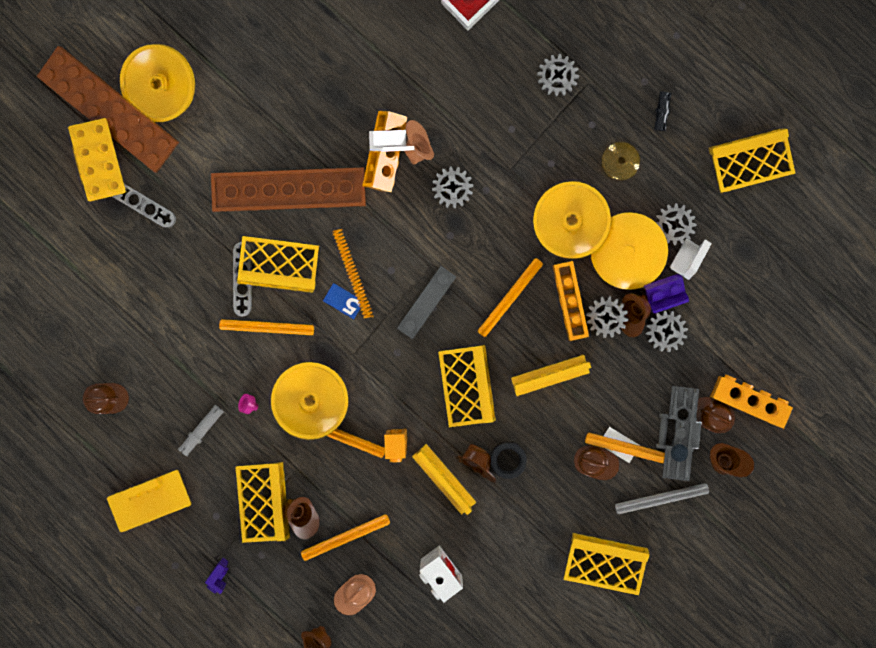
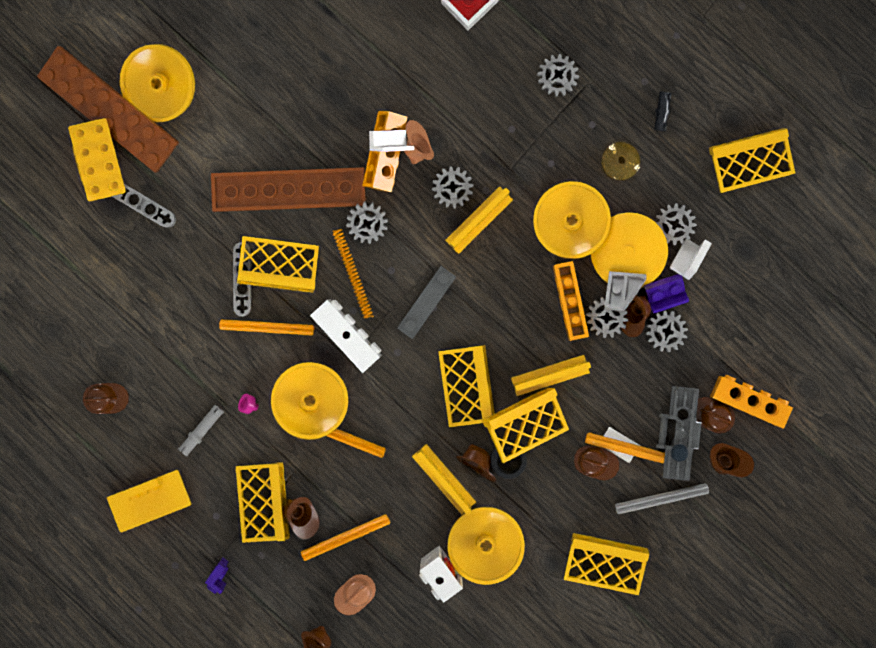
(336, 324): none -> white brick
(342, 301): blue sticker -> none
(360, 226): none -> light grey gear
(395, 444): light orange brick -> none
(479, 219): none -> yellow fence
(486, 545): none -> yellow dish
(510, 297): light orange axle -> none
(522, 408): none -> yellow fence
(622, 289): none -> light grey wing

